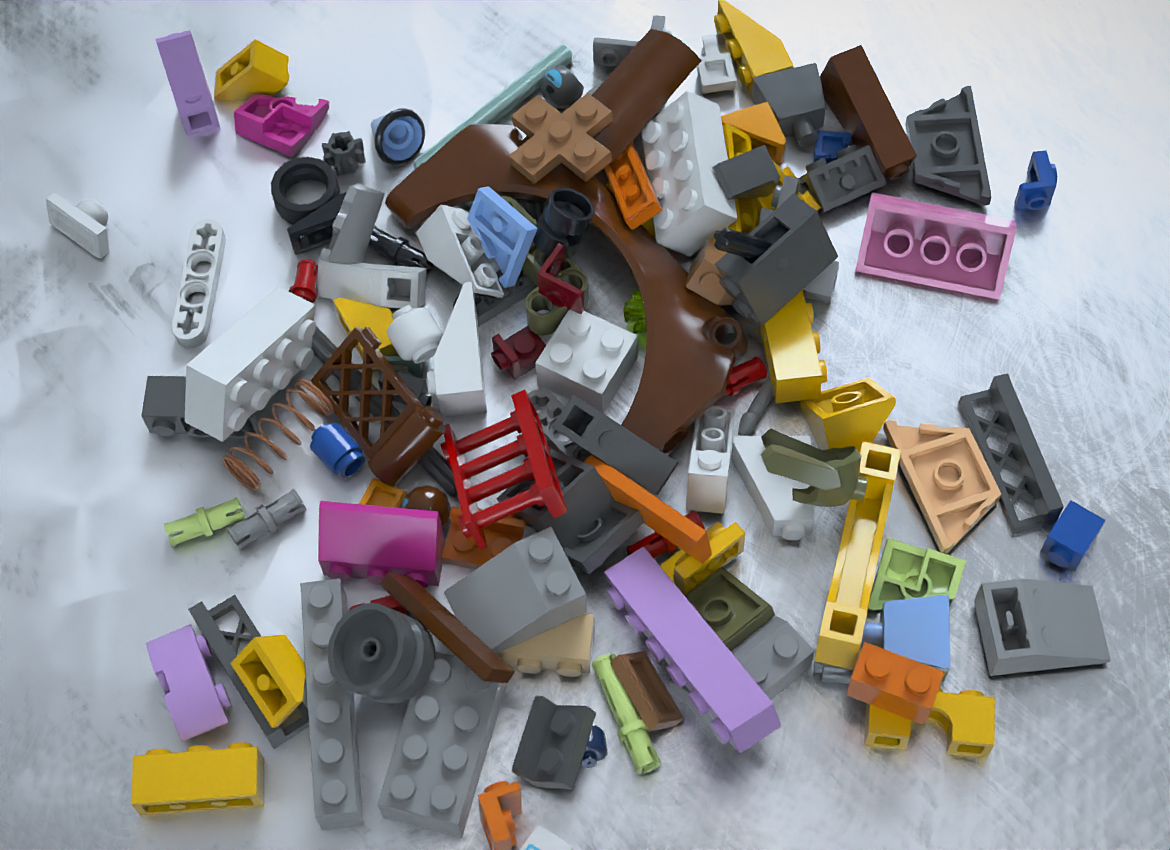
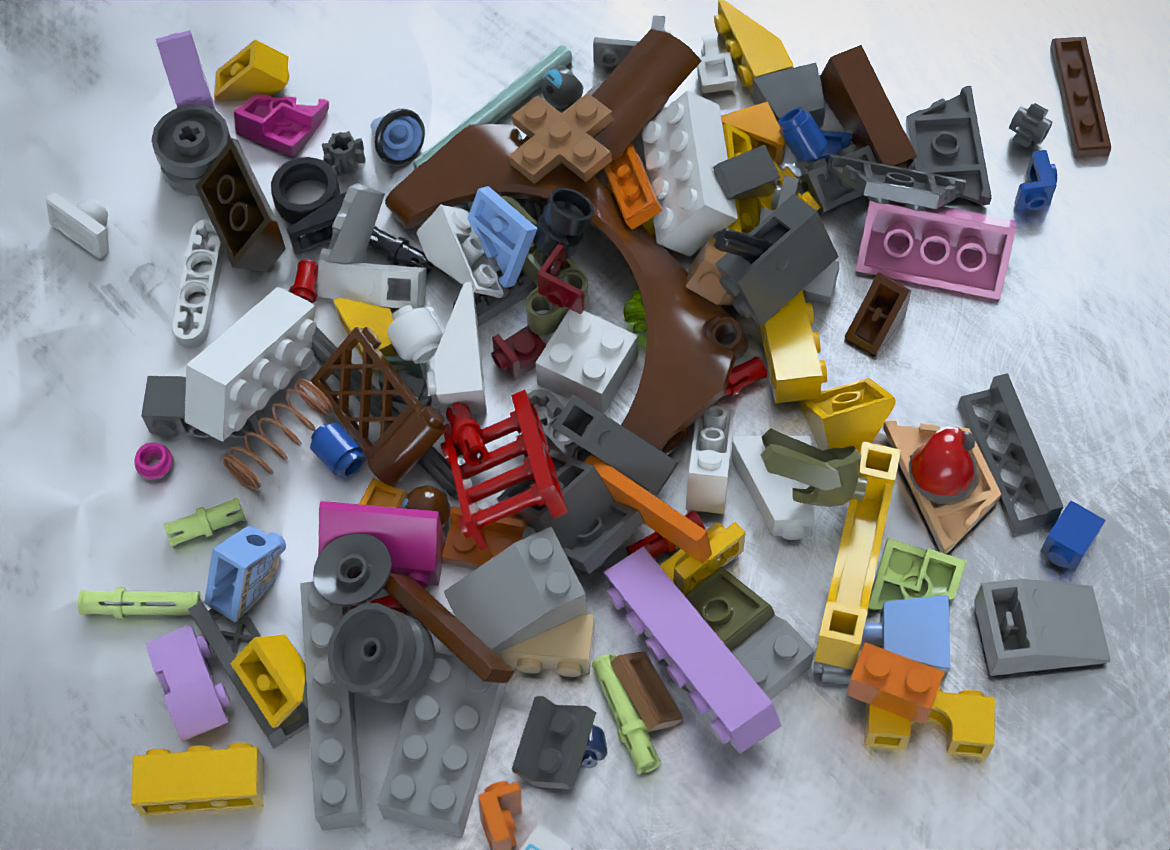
(94, 602): none -> yellowish green pin
(148, 453): none -> dark pink plate
(188, 144): none -> dark grey wheel
(240, 211): none -> dark brown slope
(242, 571): none -> light blue torso
(266, 519): light grey pin -> none
(342, 560): none -> dark grey dish
(466, 434): none -> red pin
(750, 419): light grey piece -> none
(802, 135): none -> blue brick
(879, 314): none -> reddish brown slope
(896, 184): none -> dark grey wing
(944, 467): none -> red piece
(1030, 125): none -> dark grey gear
(1080, 97): none -> reddish brown tile

